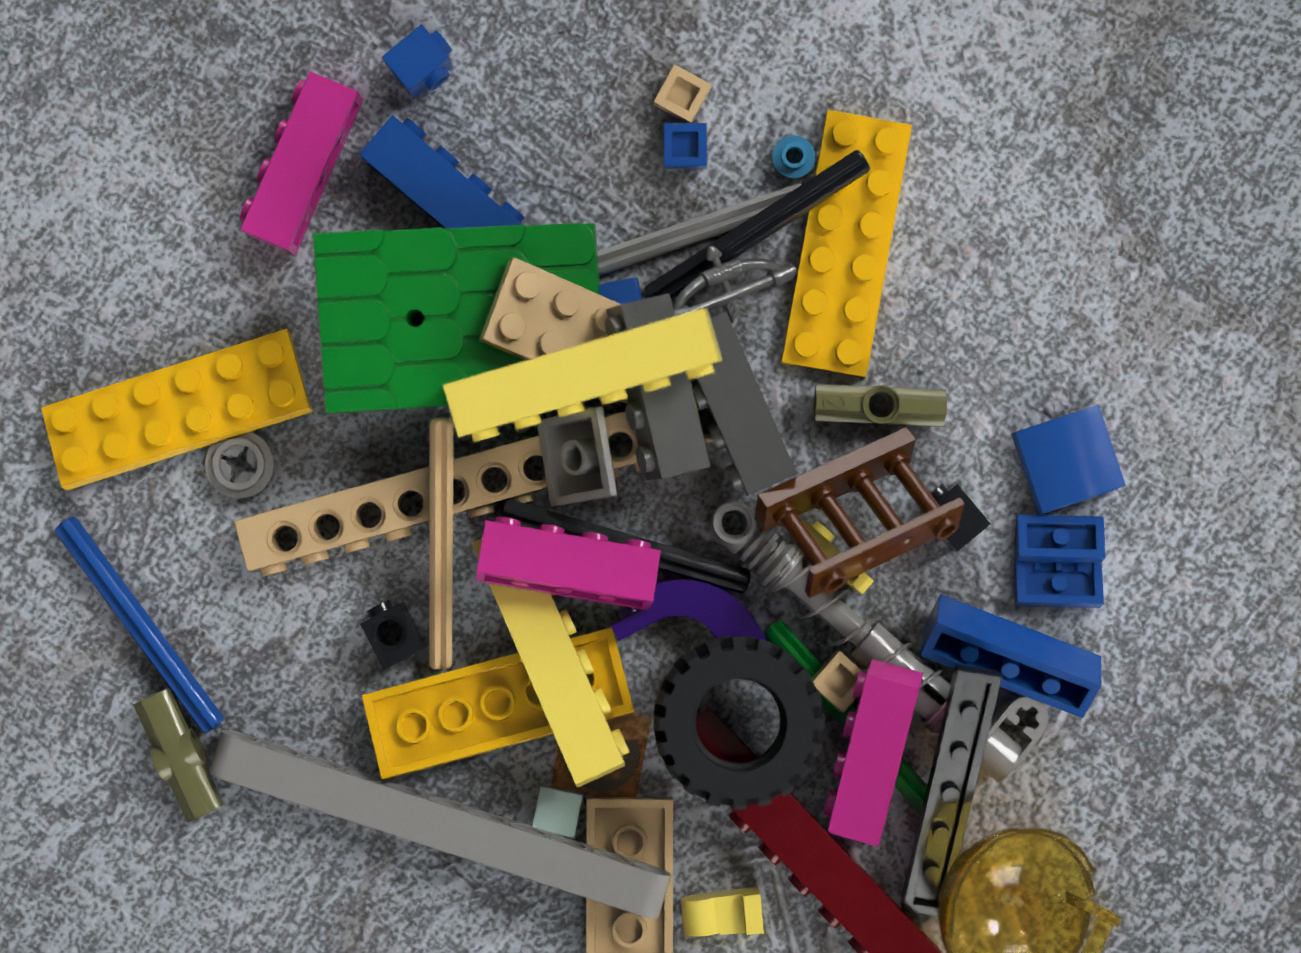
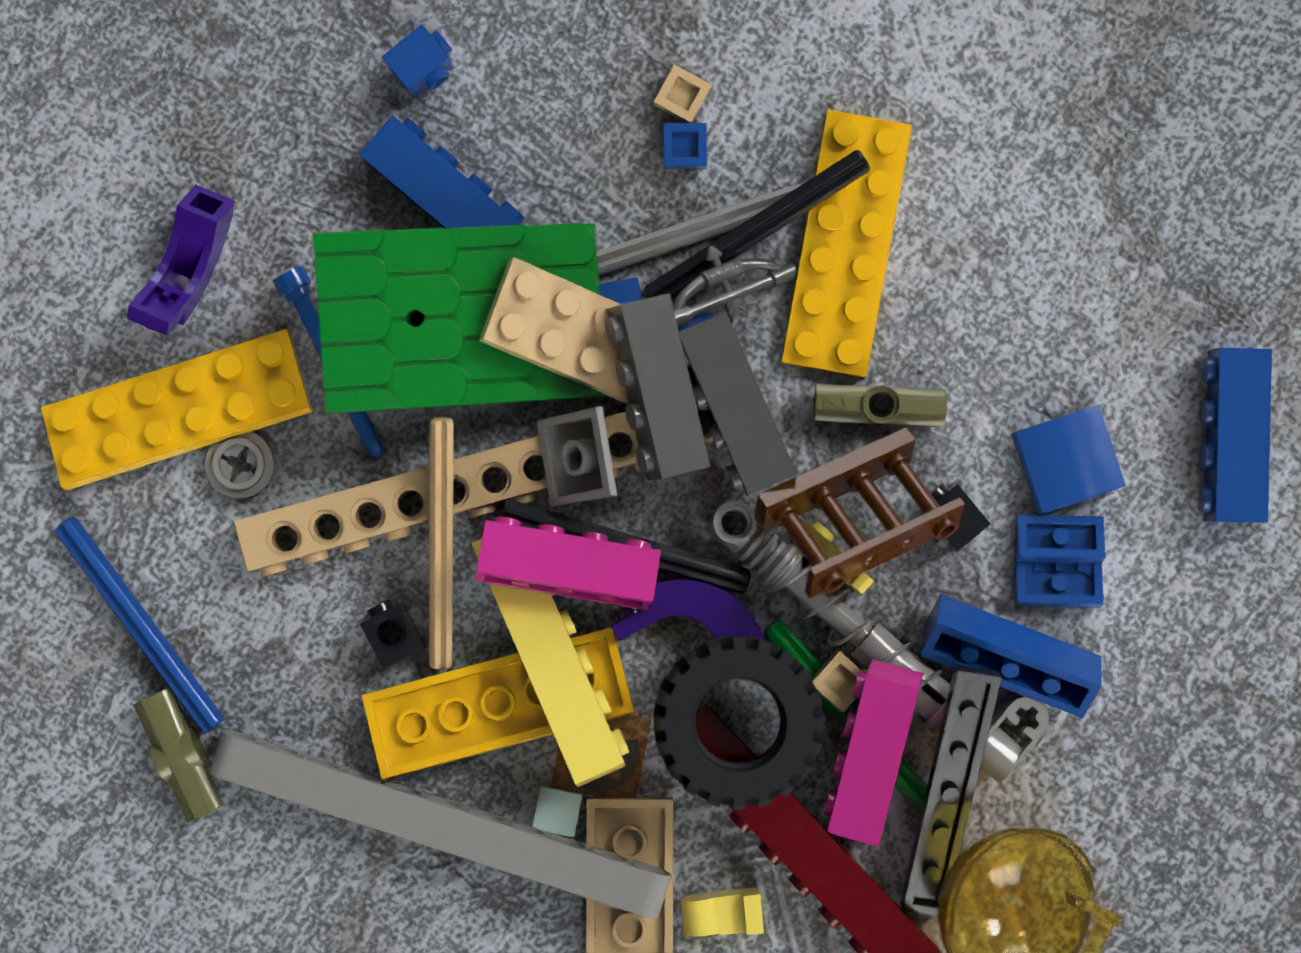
(188, 262): none -> dark purple arch
(296, 290): none -> blue piece
(301, 162): dark pink brick -> none
(583, 373): light yellow brick -> none
(790, 170): dark azure plate -> none
(1236, 435): none -> blue brick

